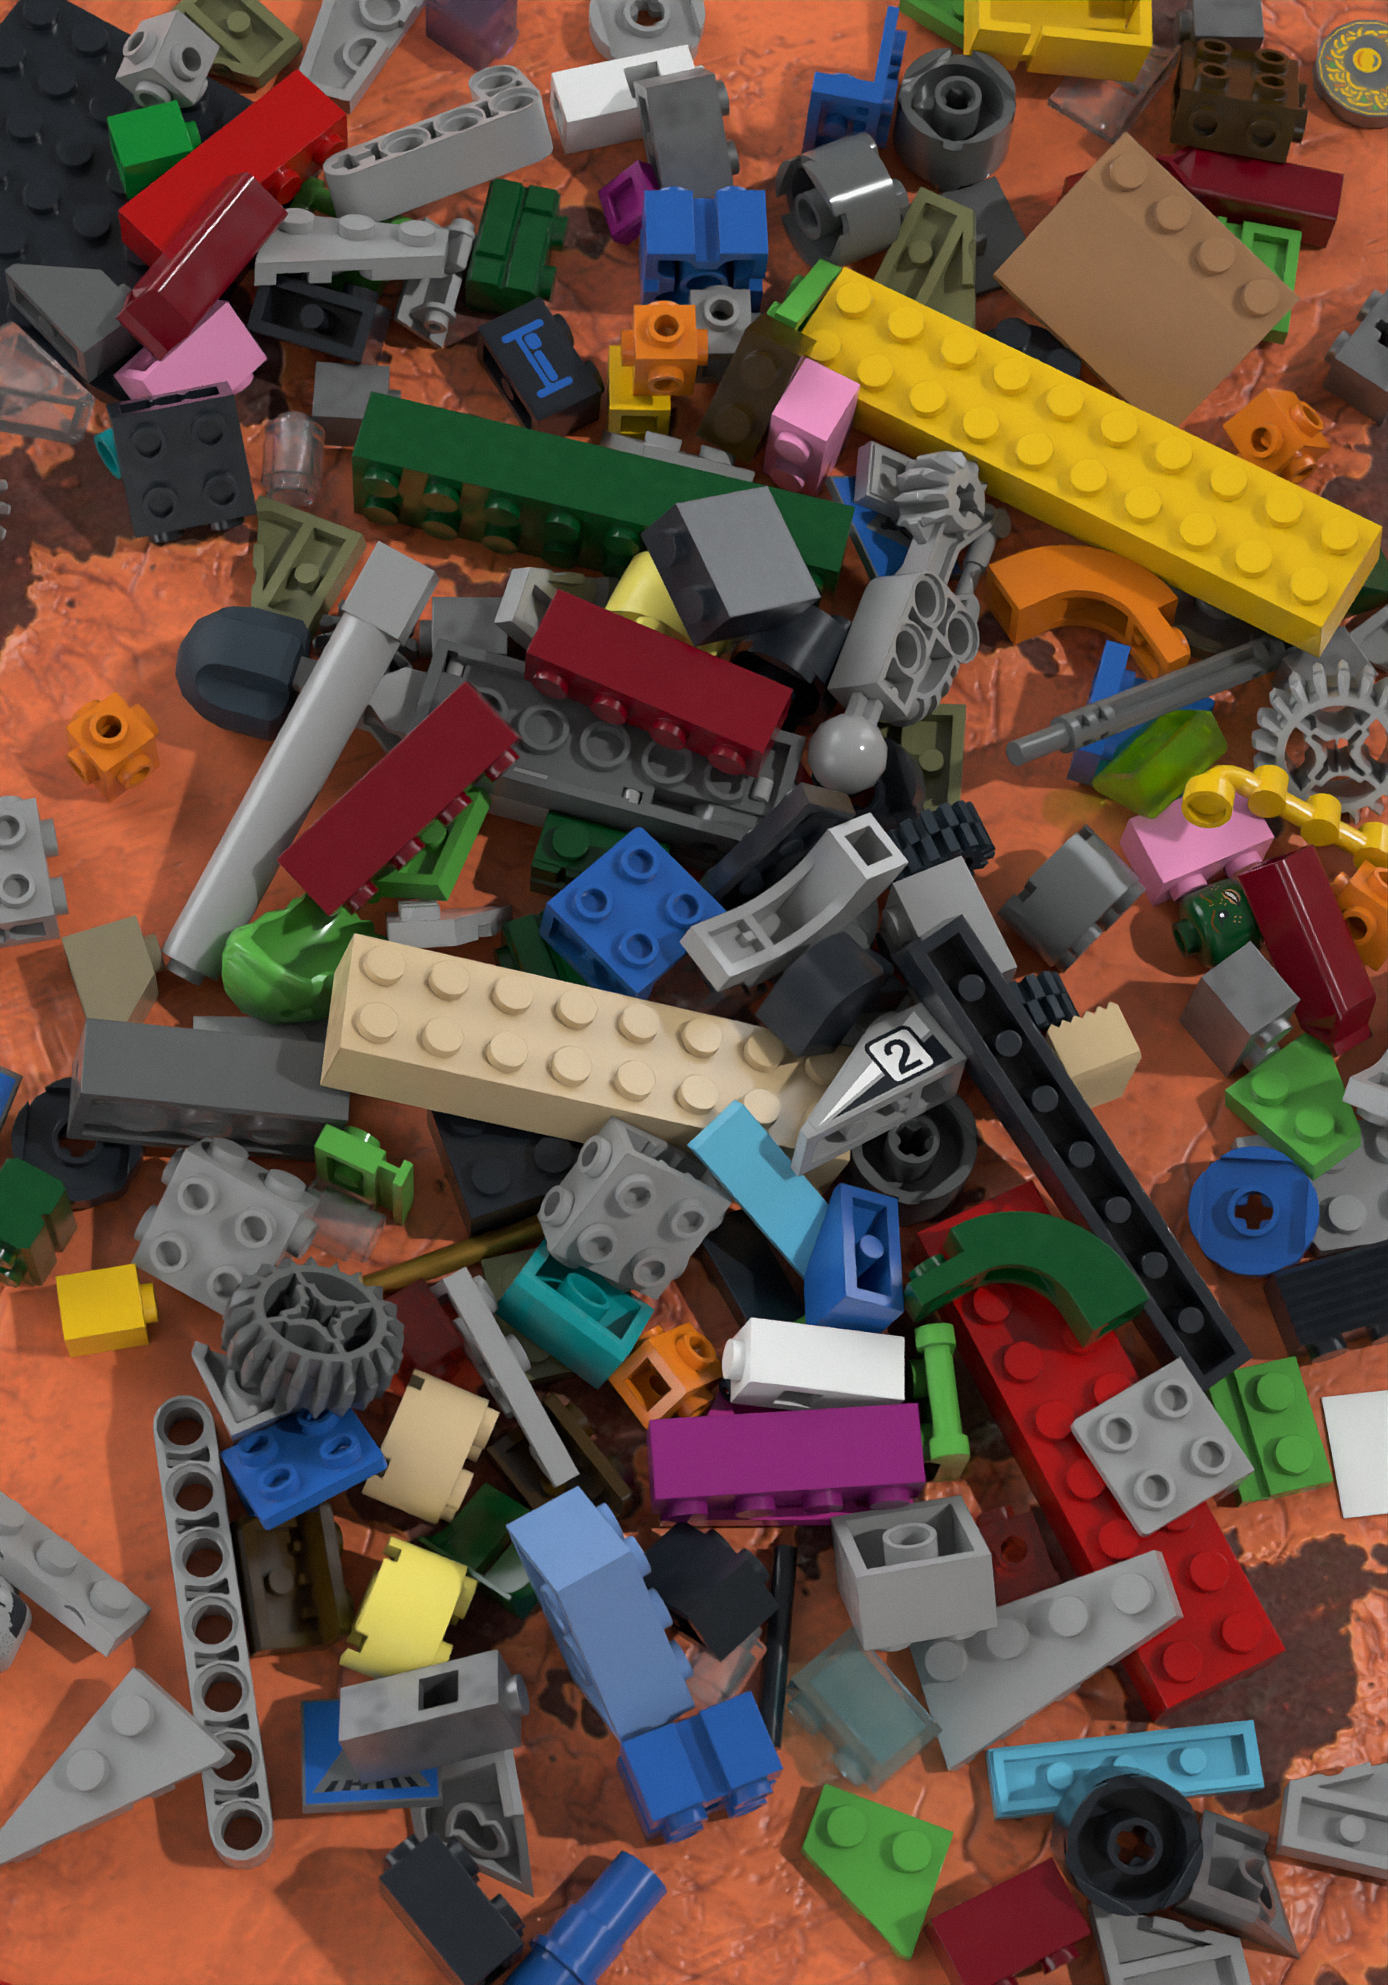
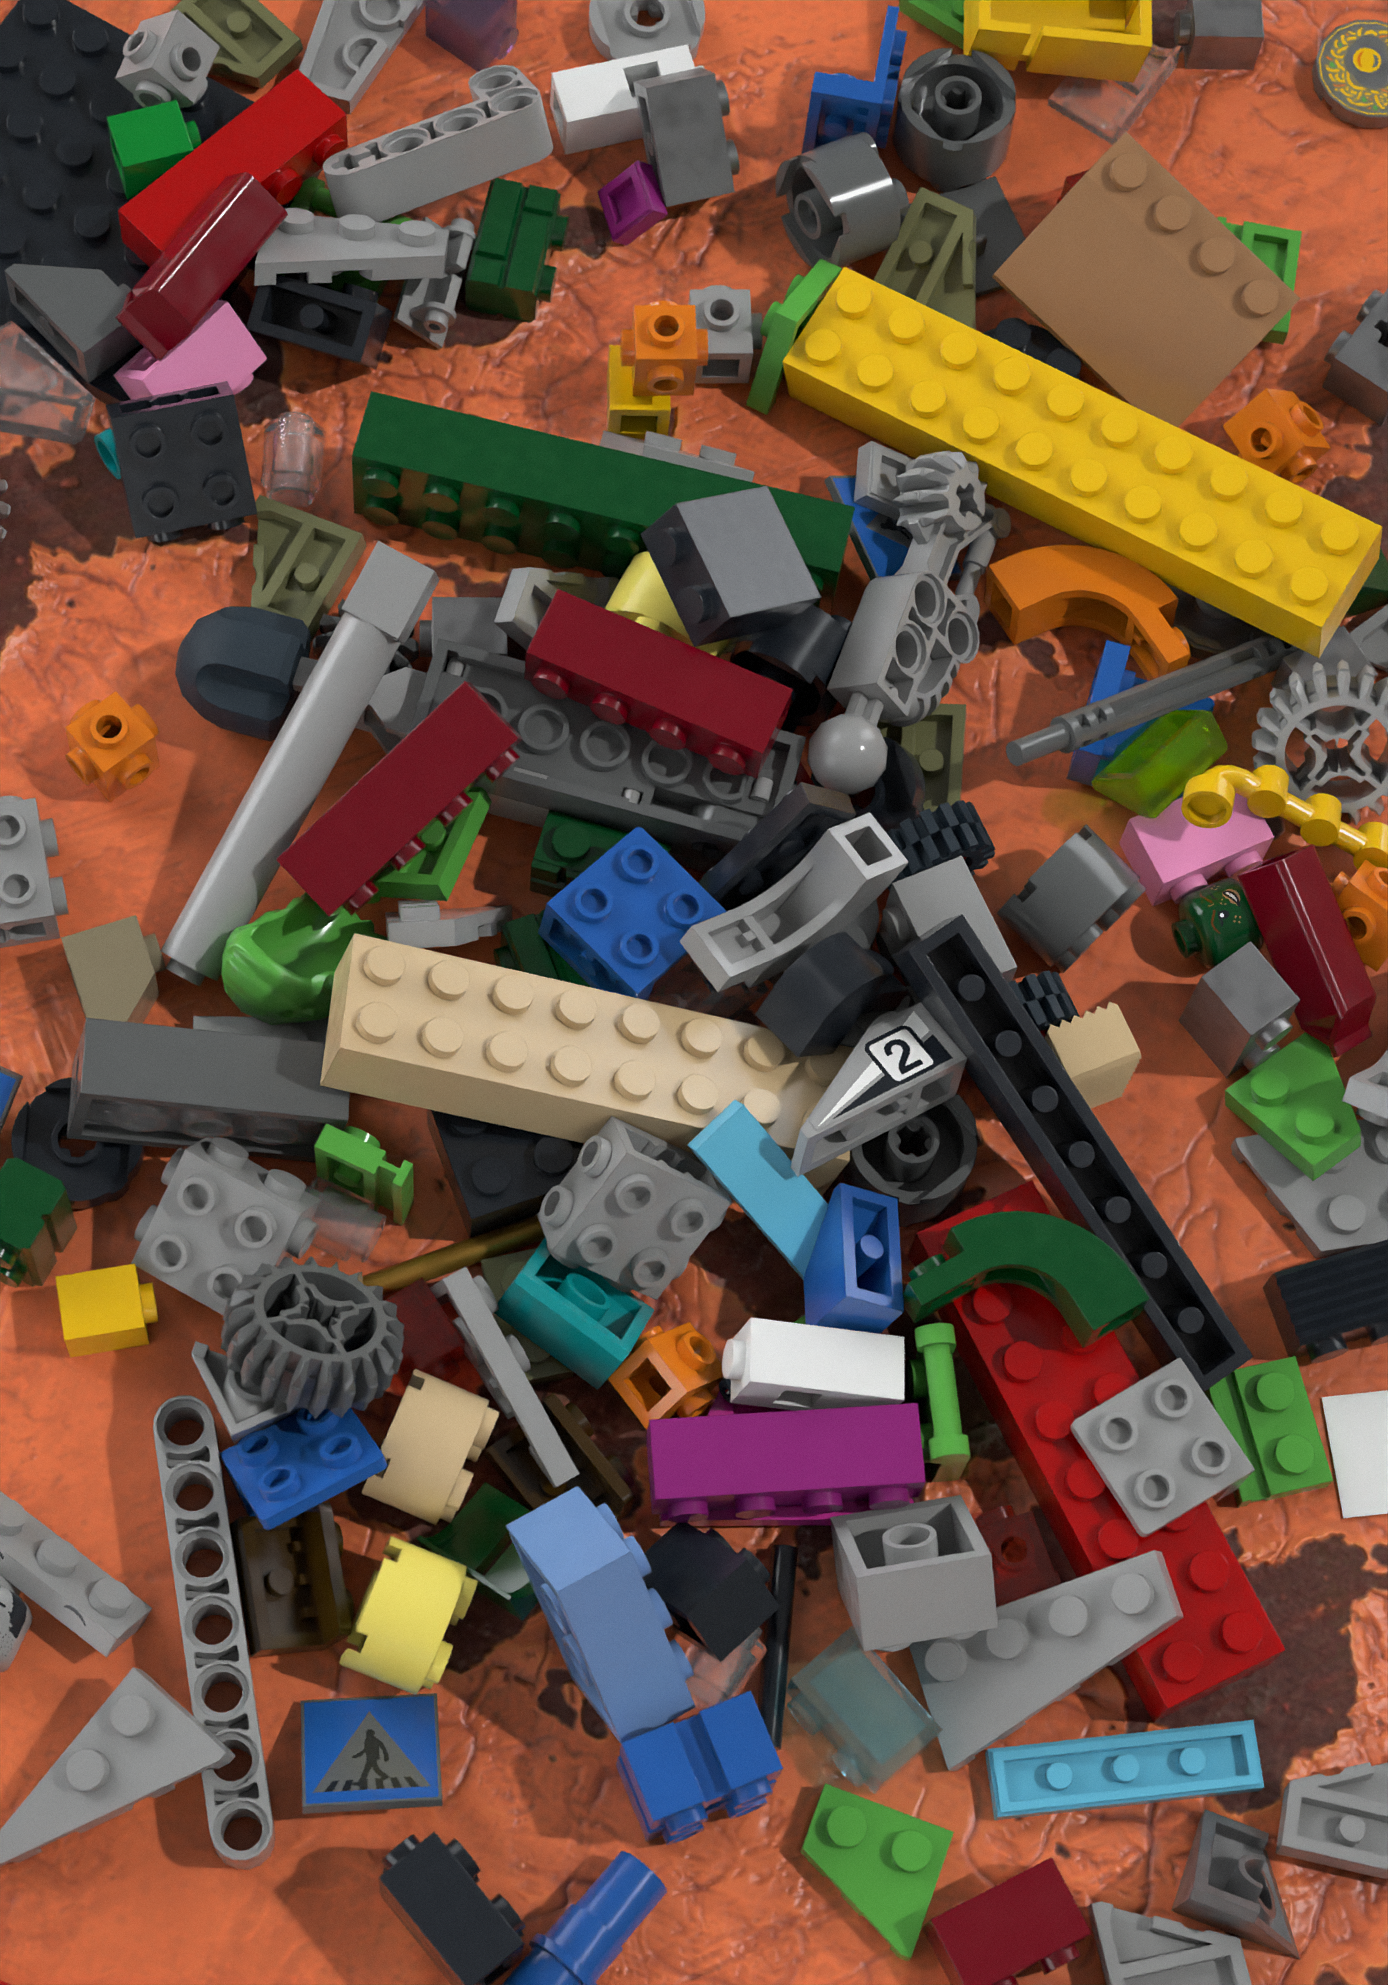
(342, 397): flat silver brick -> none
(432, 1716): flat silver brick -> none
(484, 1815): light grey slope -> none
(539, 370): black brick -> none
(702, 243): blue brick -> none
(748, 1272): black slope -> none
(753, 387): dark brown brick -> none
(810, 428): bright pink brick -> none
(1113, 1876): black brick -> none
(1237, 101): dark brown brick -> none
(1260, 191): dark red piece -> none
(1282, 1187): blue plate -> none

